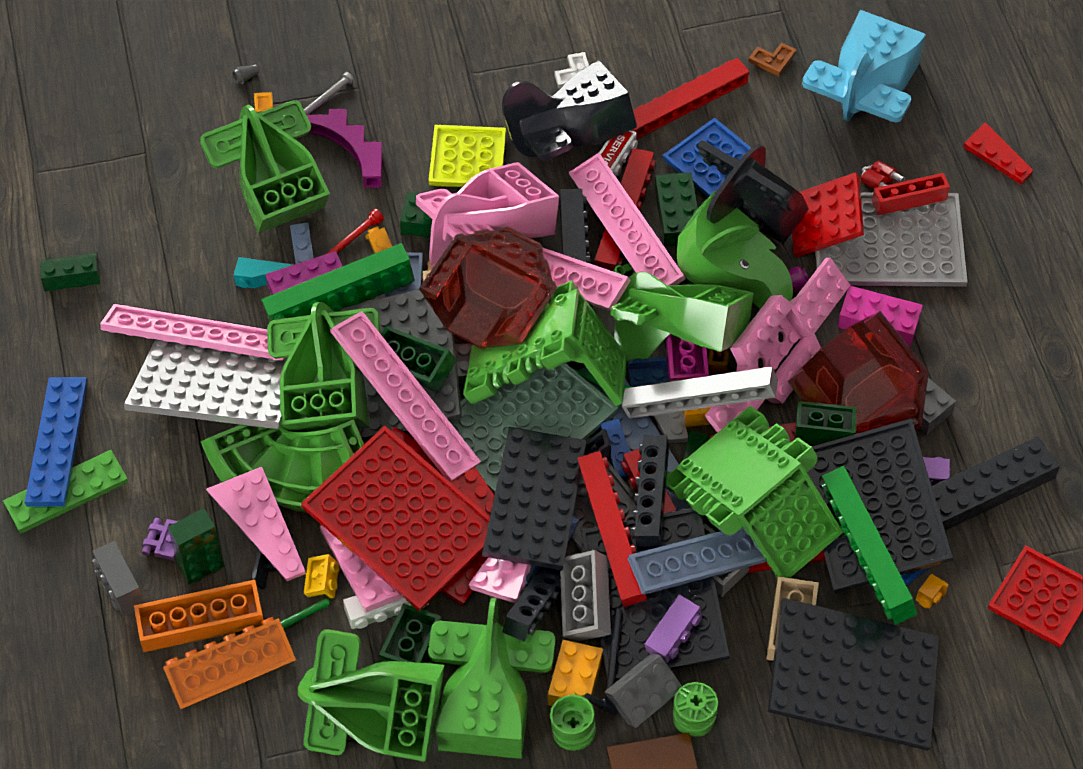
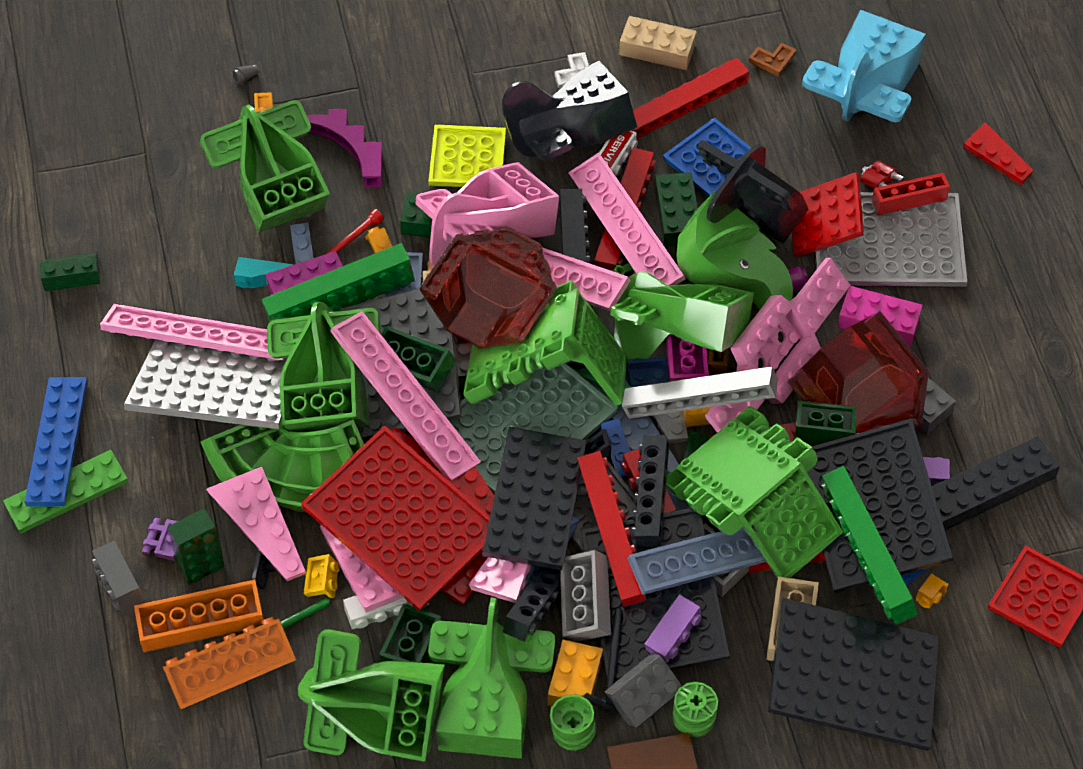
(347, 79): light grey bar -> none
(657, 43): none -> tan brick

